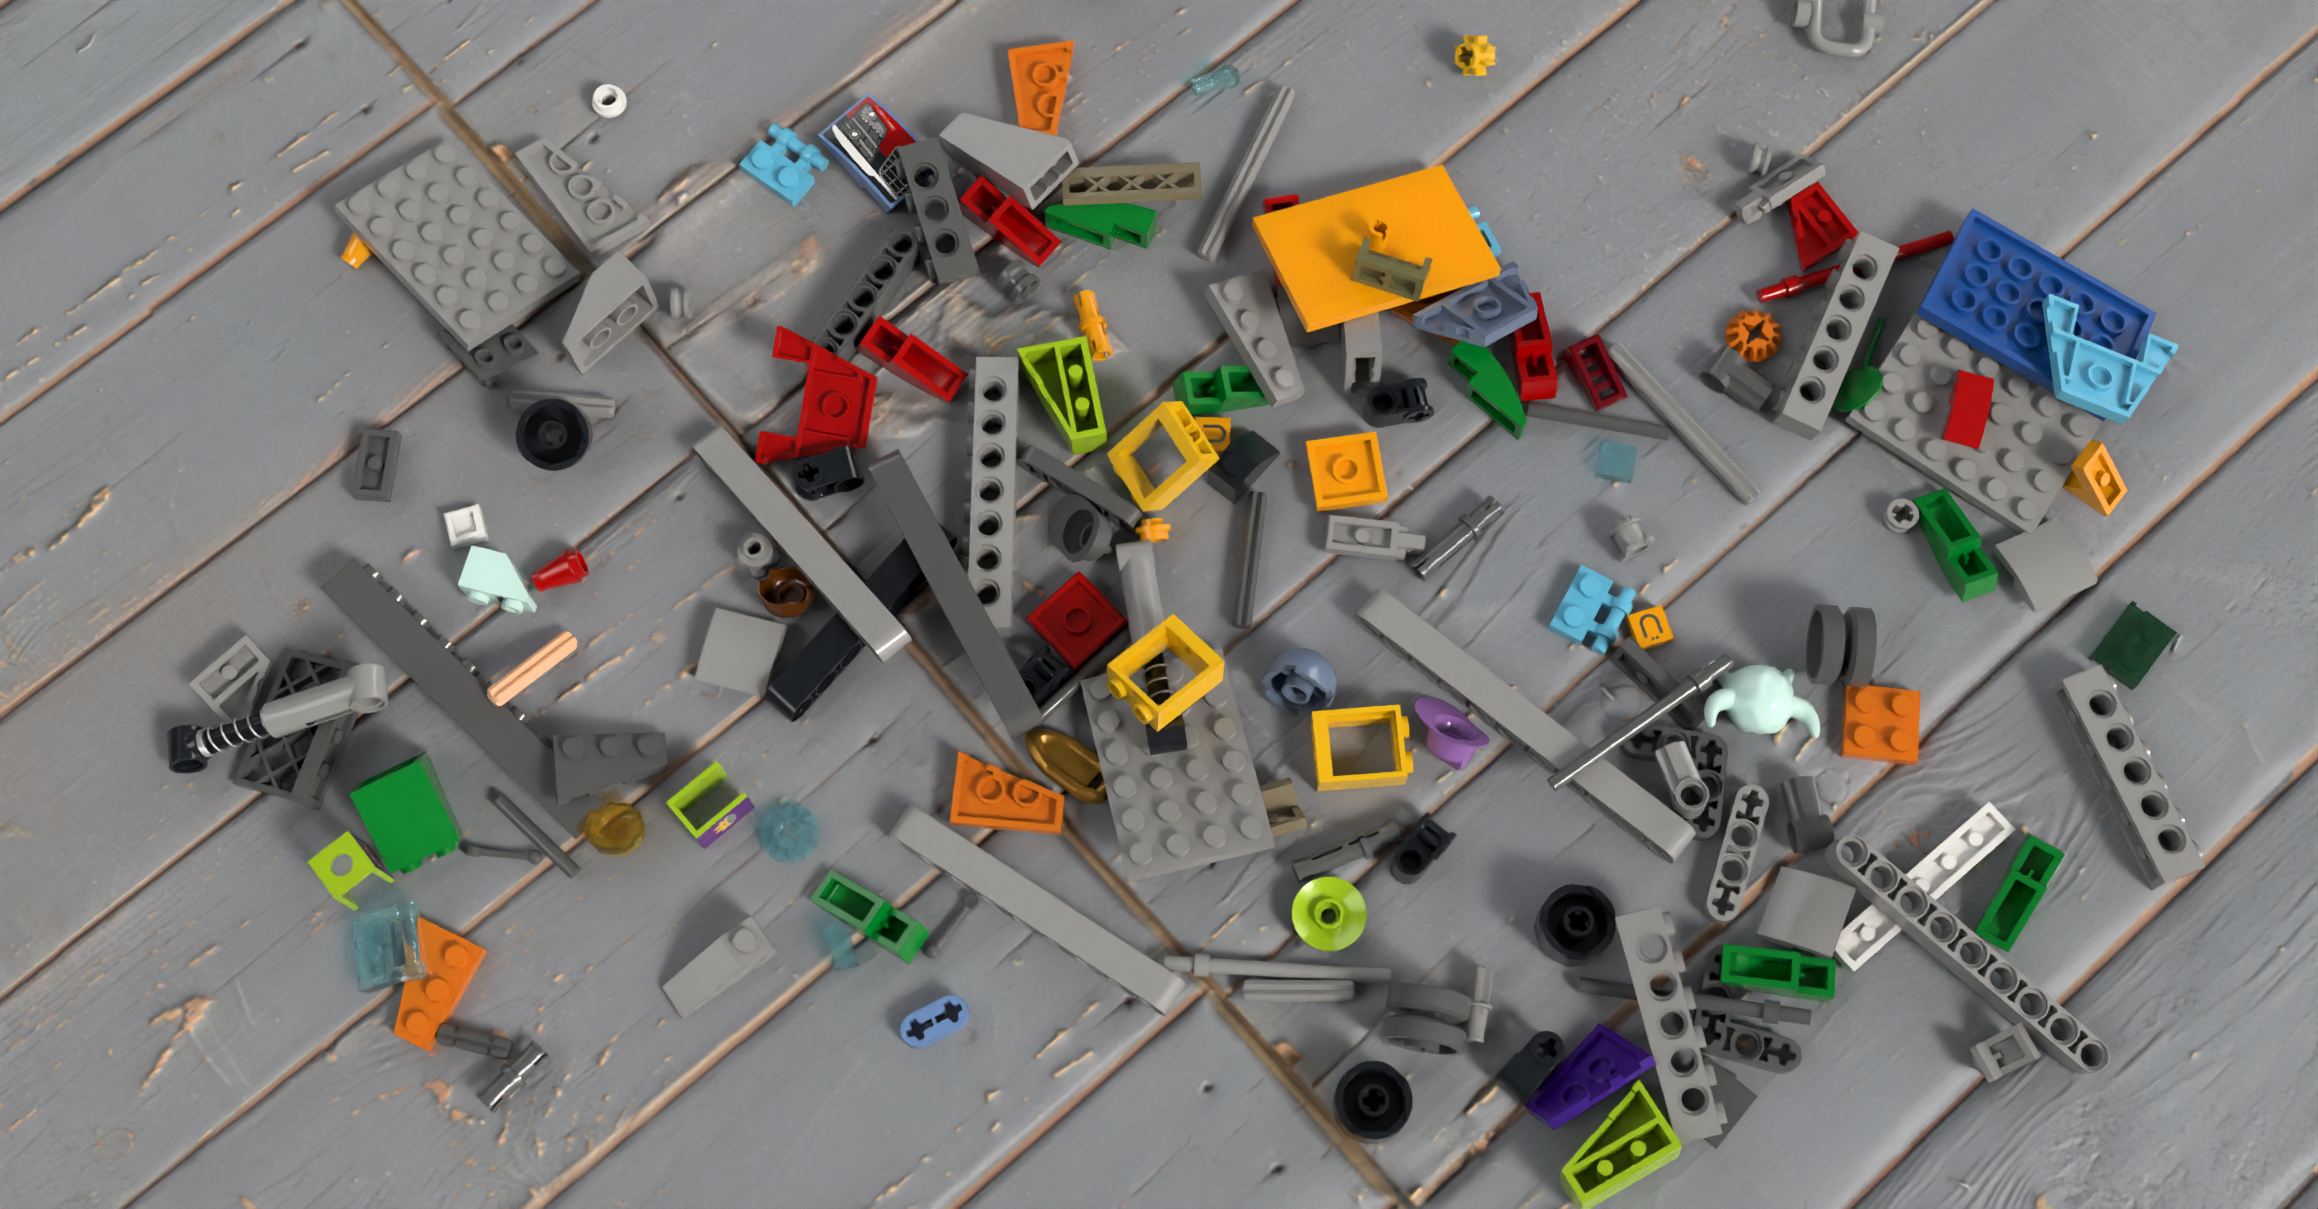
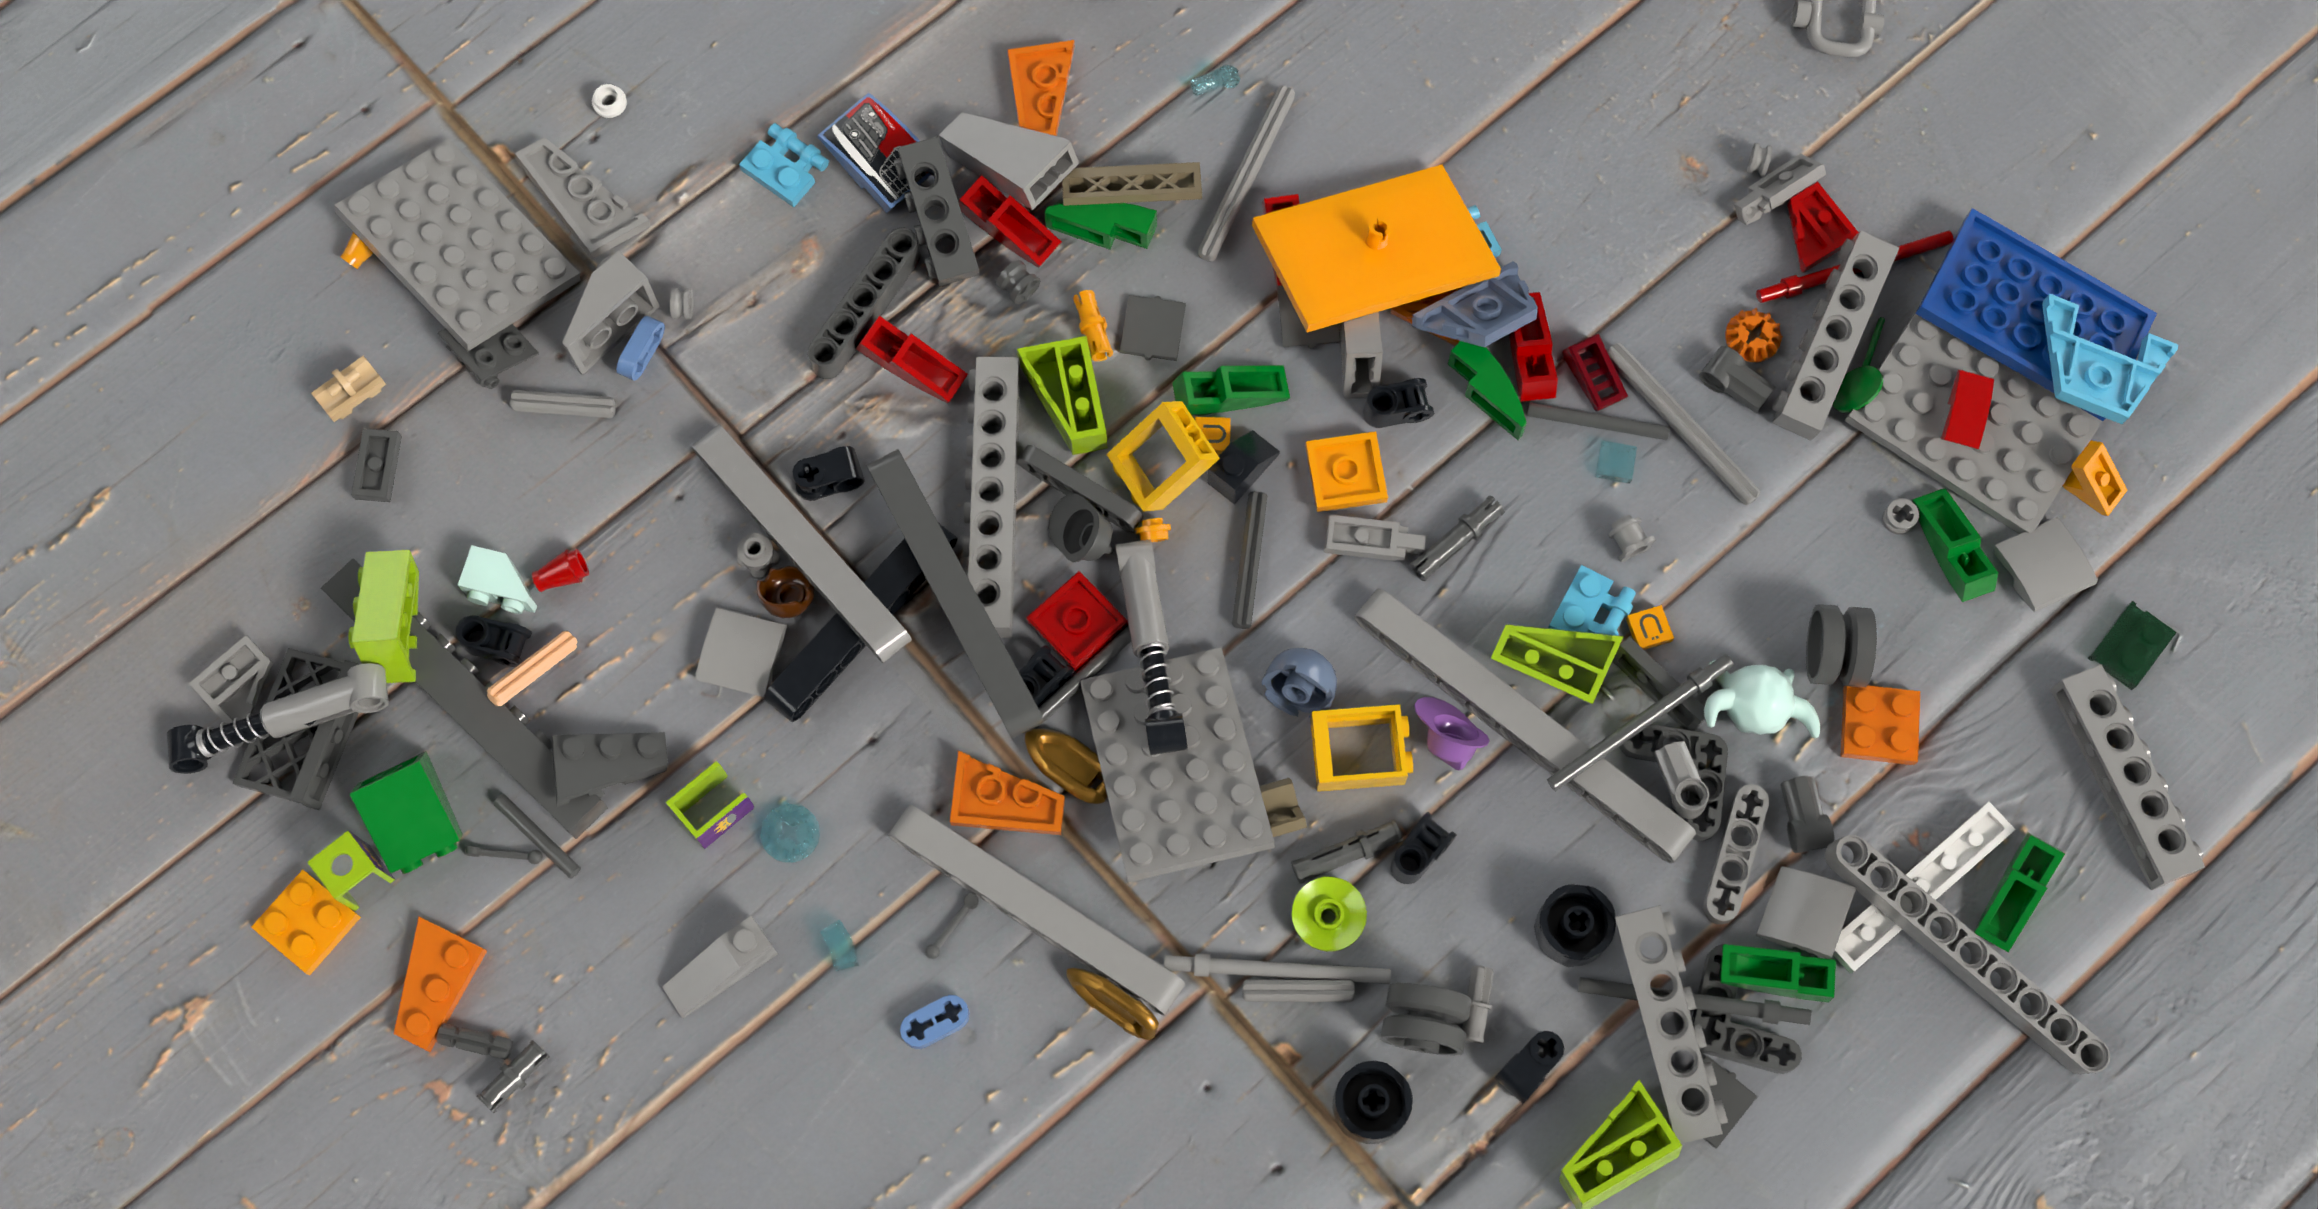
(305, 922): none -> light orange plate
(348, 389): none -> tan hips
(377, 947): clear light blue plate -> none
(385, 613): none -> lime wedge
(466, 526): white tile -> none
(500, 640): none -> black piece
(536, 424): black brick -> none
(615, 829): clear yellow hair -> none
(640, 348): none -> medium blue beam
(834, 403): red wing -> none
(870, 916): green slope -> none
(1113, 1003): none -> pearl gold piece
(1152, 328): none -> dark grey piece
(1189, 648): yellow window -> none
(1256, 329): light grey wing -> none
(1390, 273): olive hinge -> none
(1474, 55): yellow gear -> none
(1558, 657): none -> lime wedge
(1587, 1076): dark purple wing -> none
(2004, 1052): light grey bracket -> none

